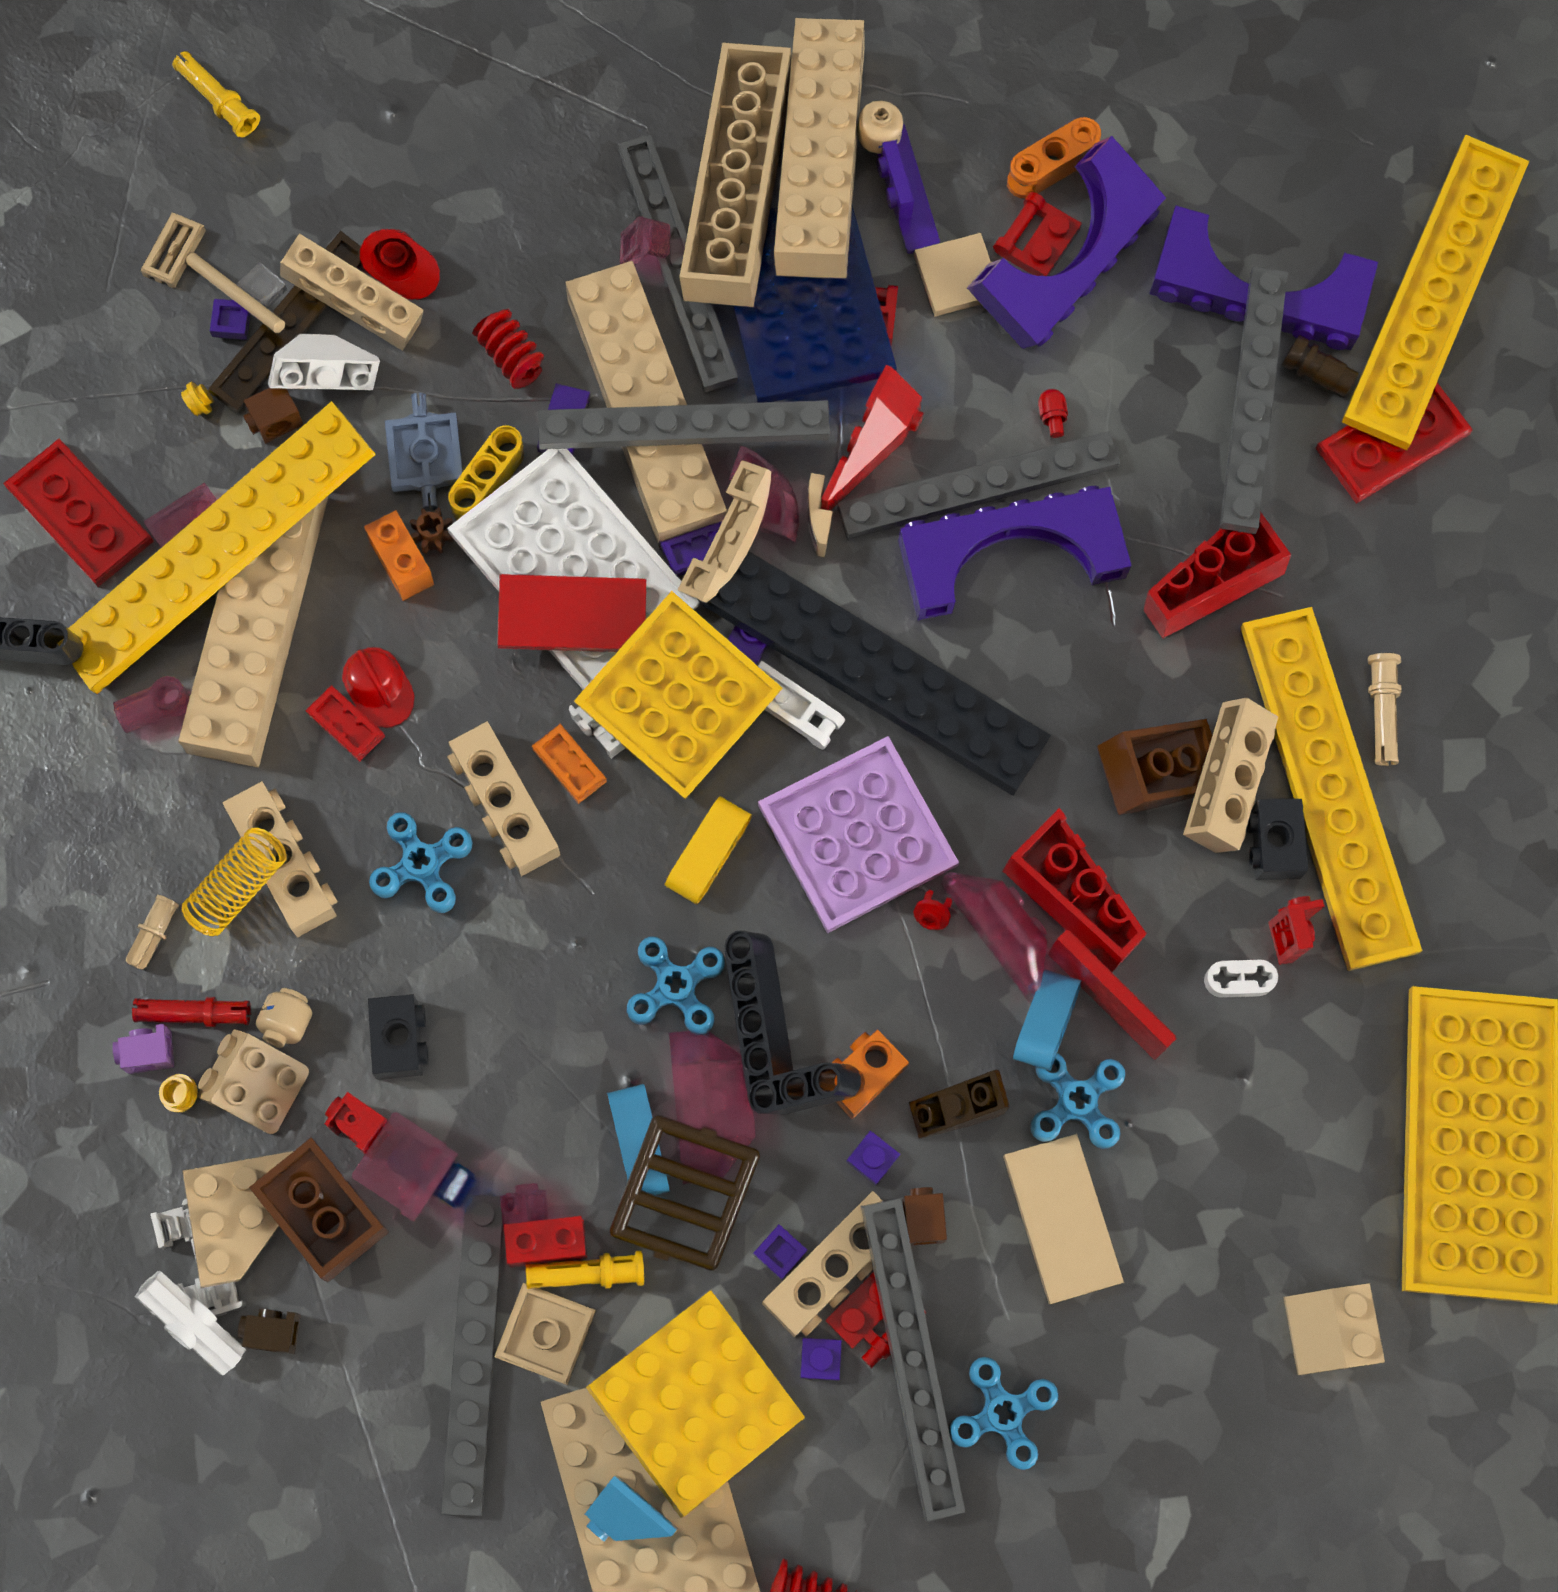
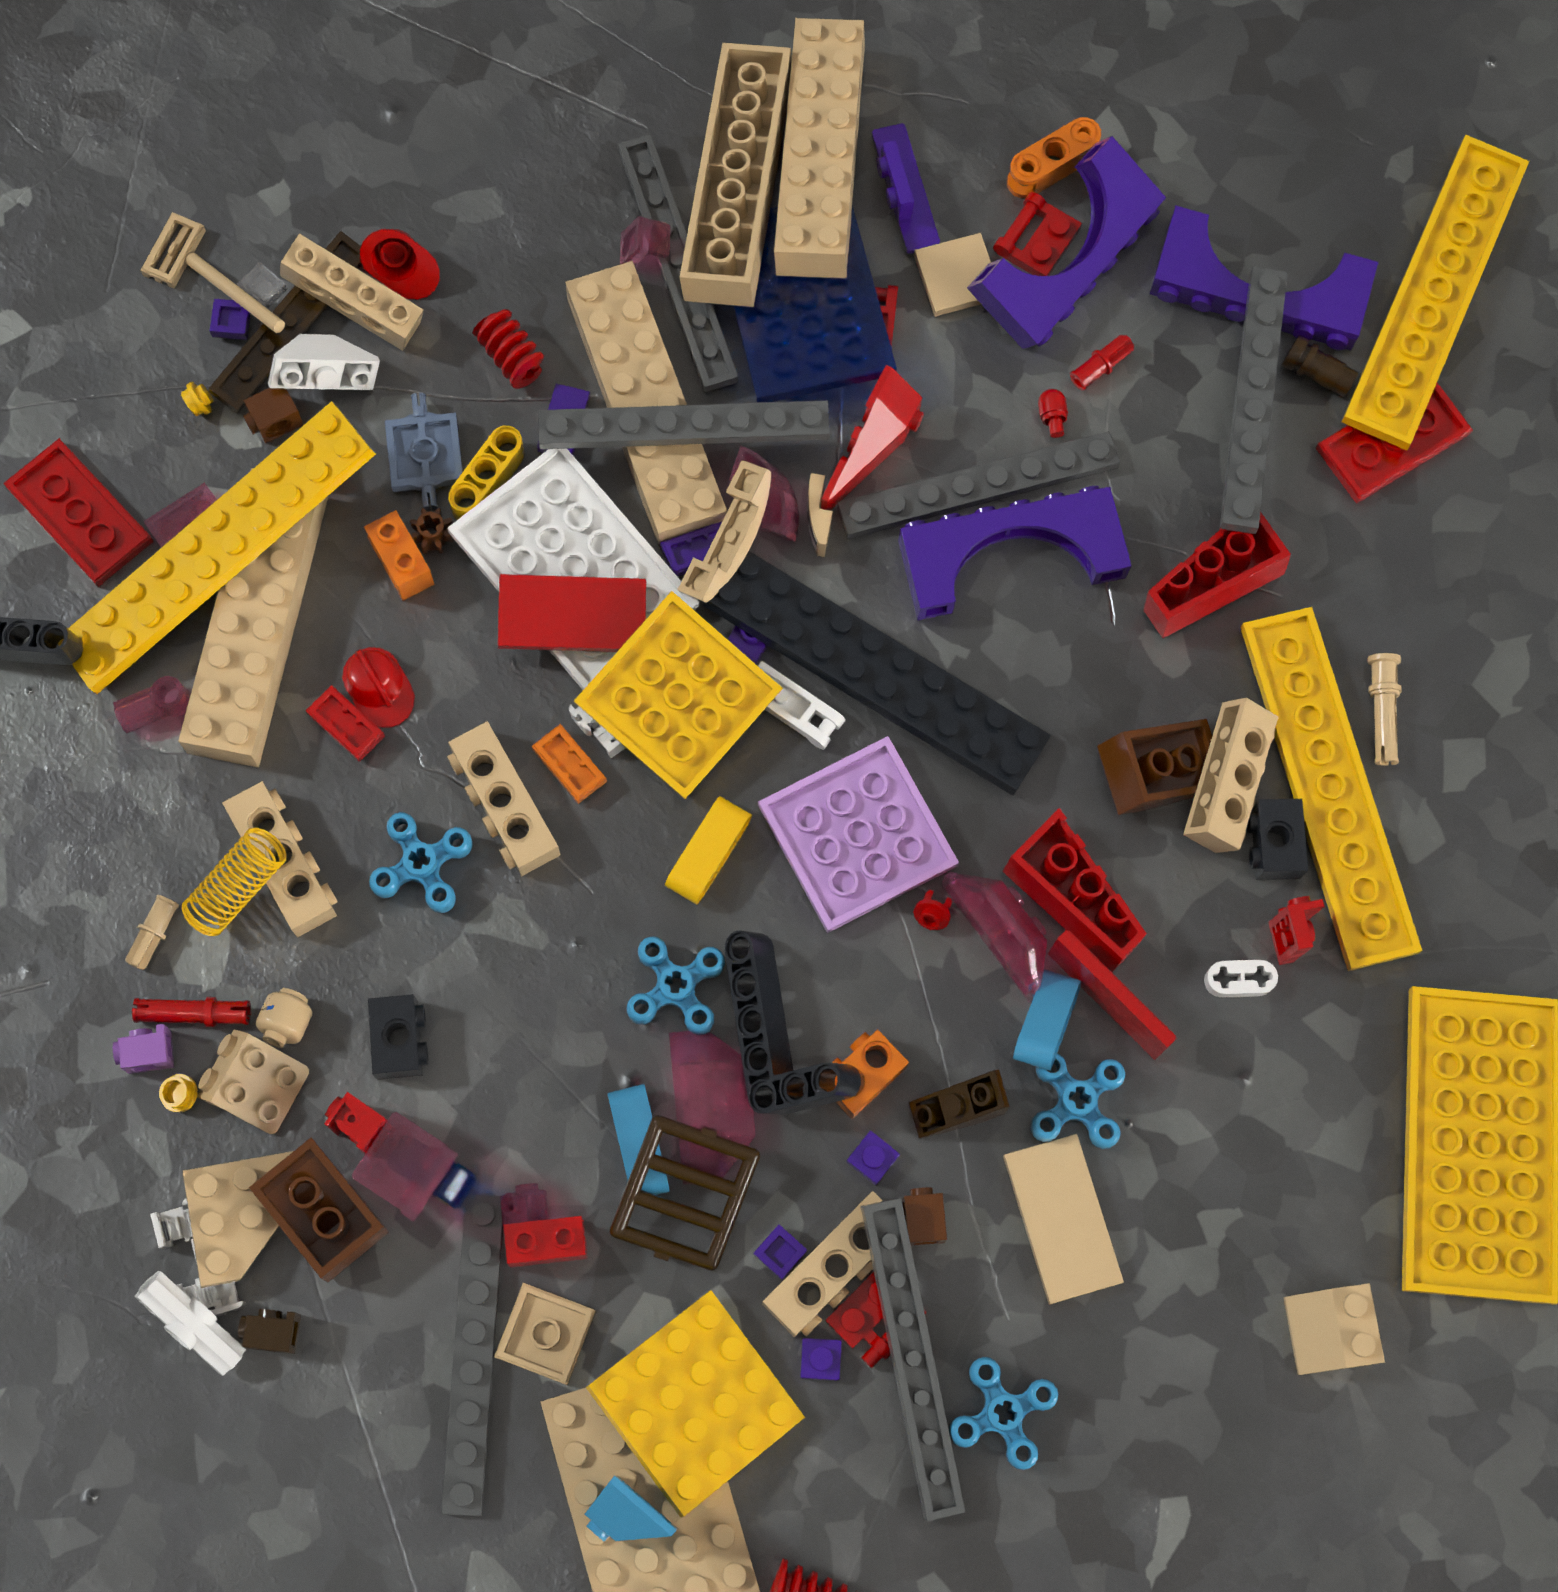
(225, 102): yellow pin -> none
(602, 1271): yellow pin -> none
(879, 124): tan head -> none
(1101, 362): none -> red axle

